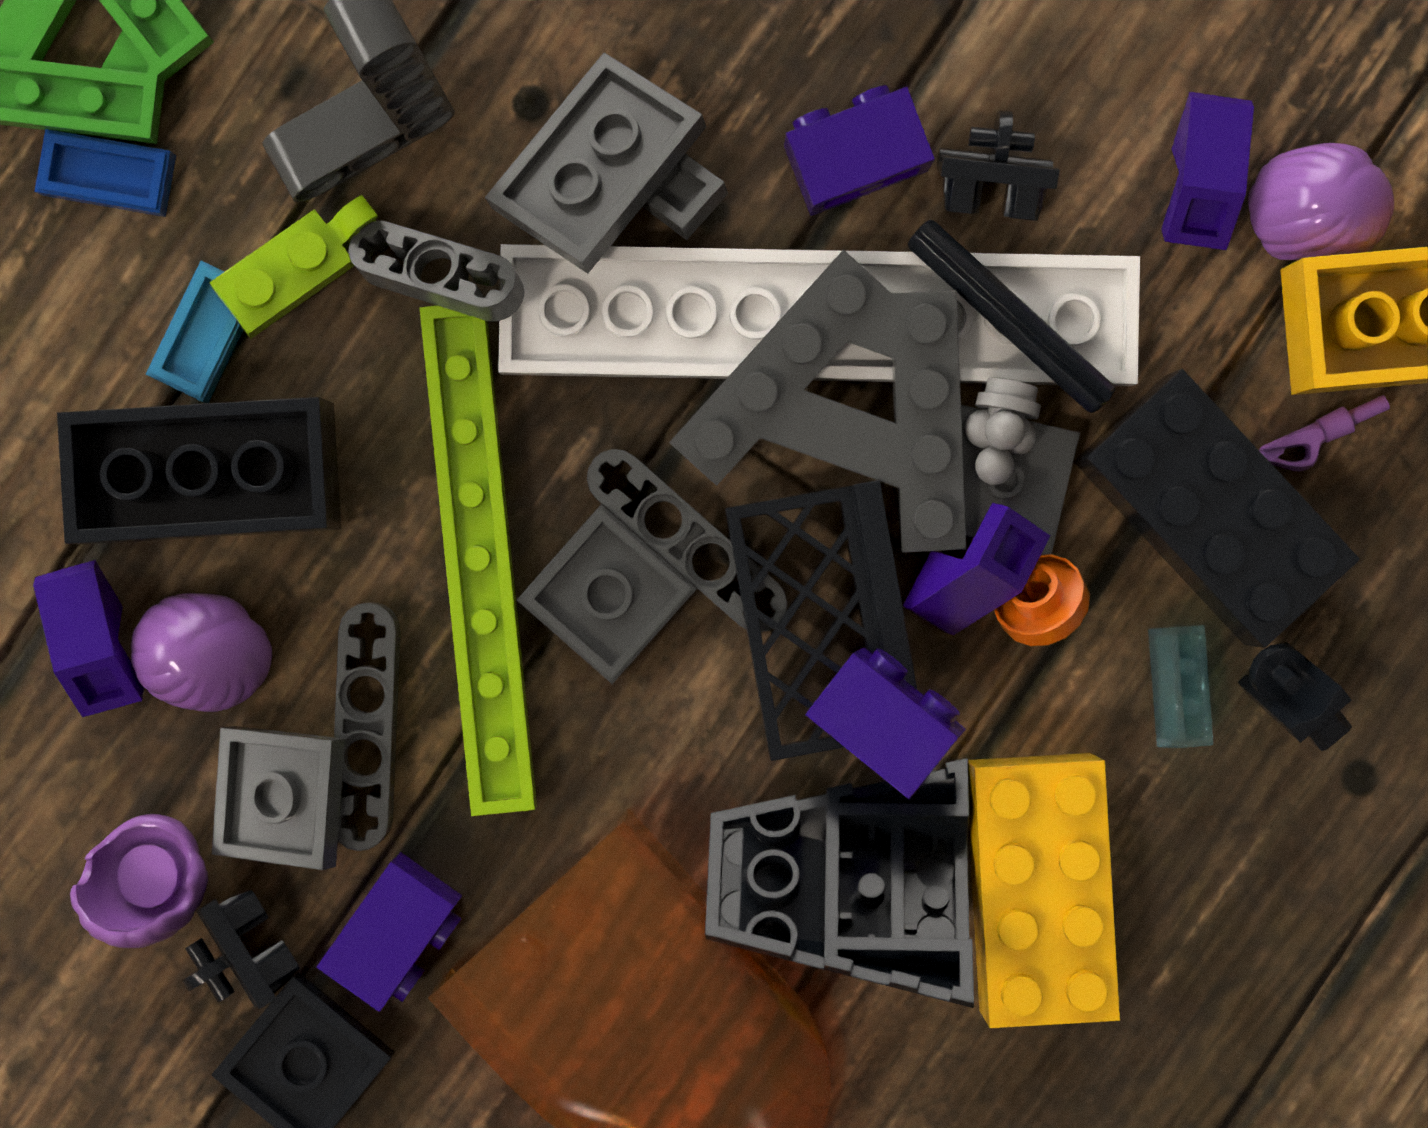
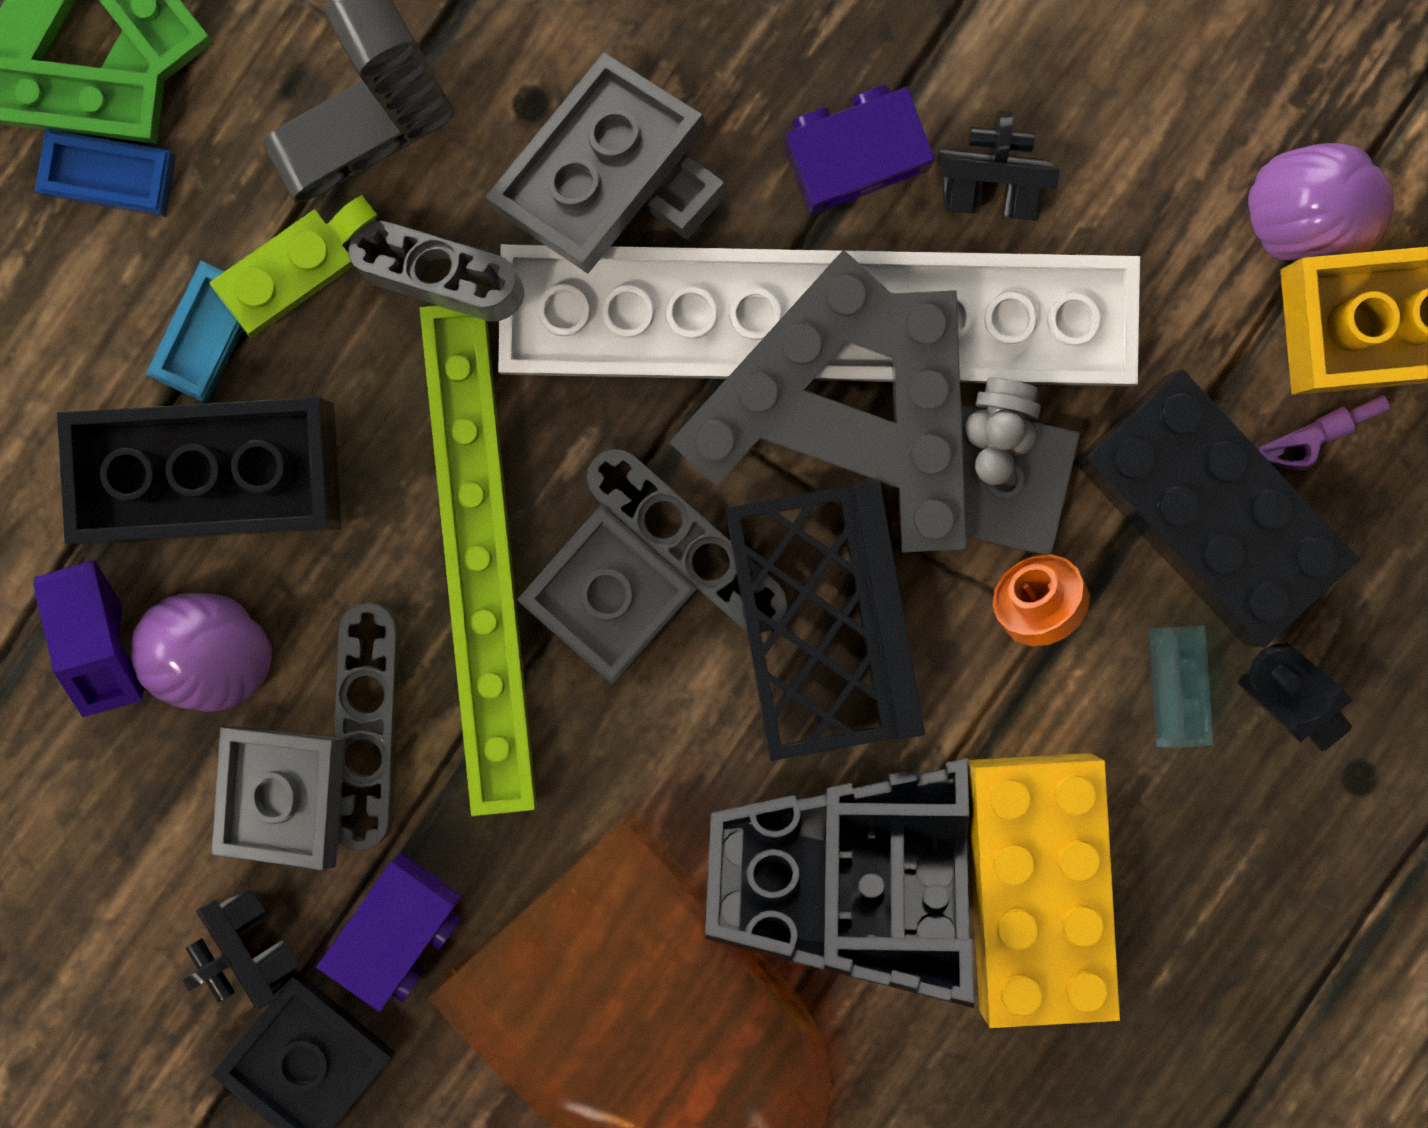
(141, 883): medium lavender piece -> none
(887, 719): dark purple brick -> none
(993, 571): dark purple slope -> none
(1011, 316): black axle -> none
(1212, 170): dark purple slope -> none

